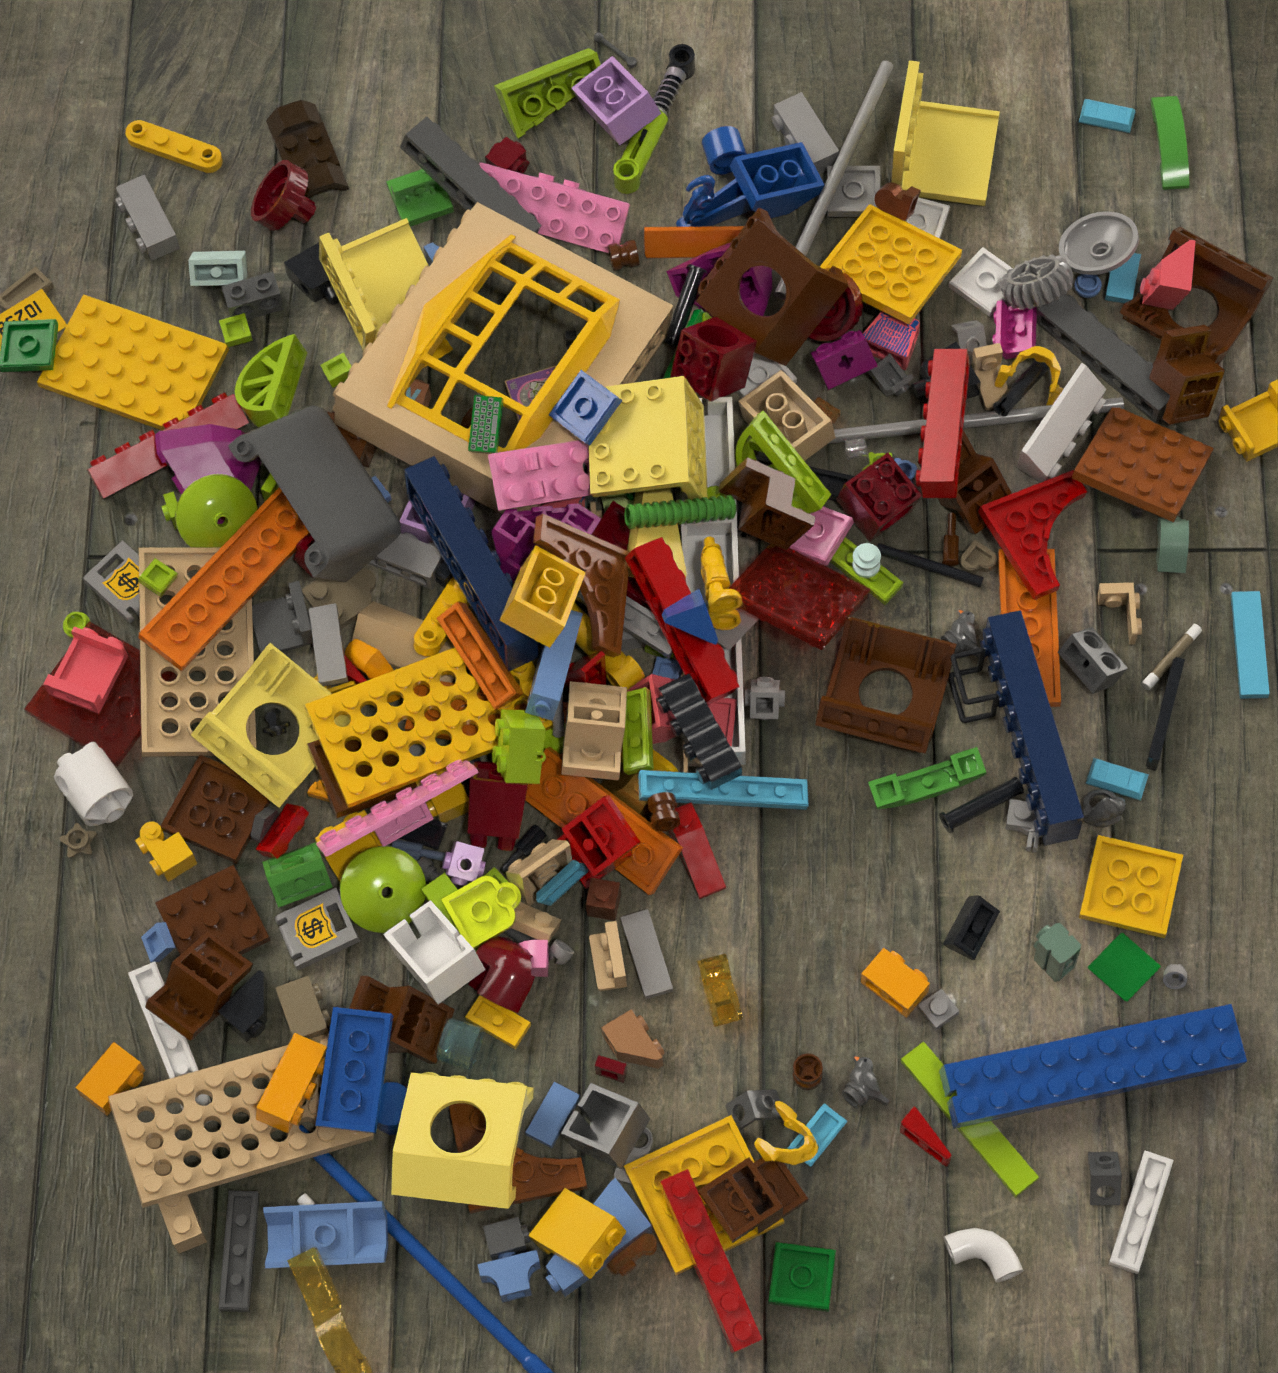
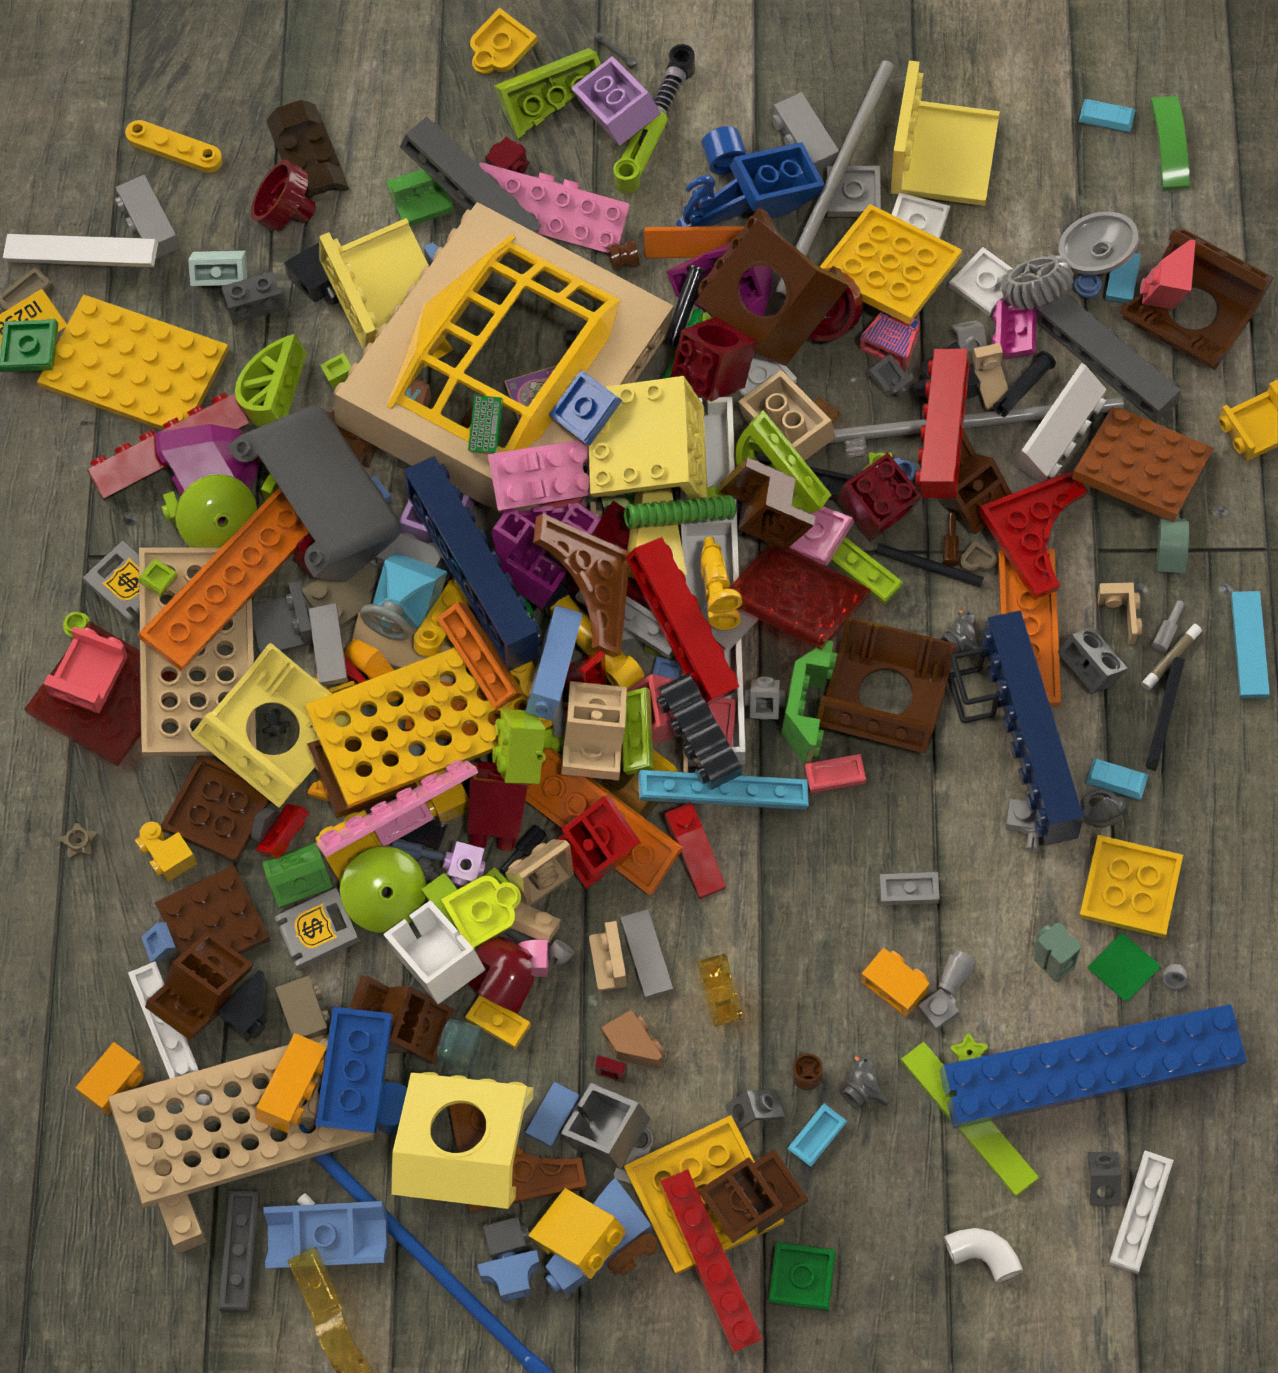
(80, 250): none -> white tile
(93, 785): white cylinder -> none
(235, 330): lime plate -> none
(403, 596): none -> medium azure piece
(500, 43): none -> yellow plate
(542, 596): yellow brick -> none
(561, 882): medium azure tile -> none
(603, 899): copper brick -> none
(663, 810): reddish brown wheel -> none
(692, 617): blue slope -> none
(789, 1156): yellow helmet -> none
(800, 731): none -> bright green slope
(835, 773): none -> coral tile
(837, 370): magenta brick -> none
(866, 560): light aqua wheel -> none
(897, 201): copper leg -> none
(909, 888): none -> light grey plate
(920, 1132): red slope -> none
(929, 781): bright green slope -> none
(956, 971): none -> light grey cone
(968, 1043): none -> lime plate
(971, 927): black slope -> none
(981, 804): black pin -> none
(1041, 355): yellow helmet -> none
(1167, 629): none -> light grey axle
(1186, 374): reddish brown bracket -> none

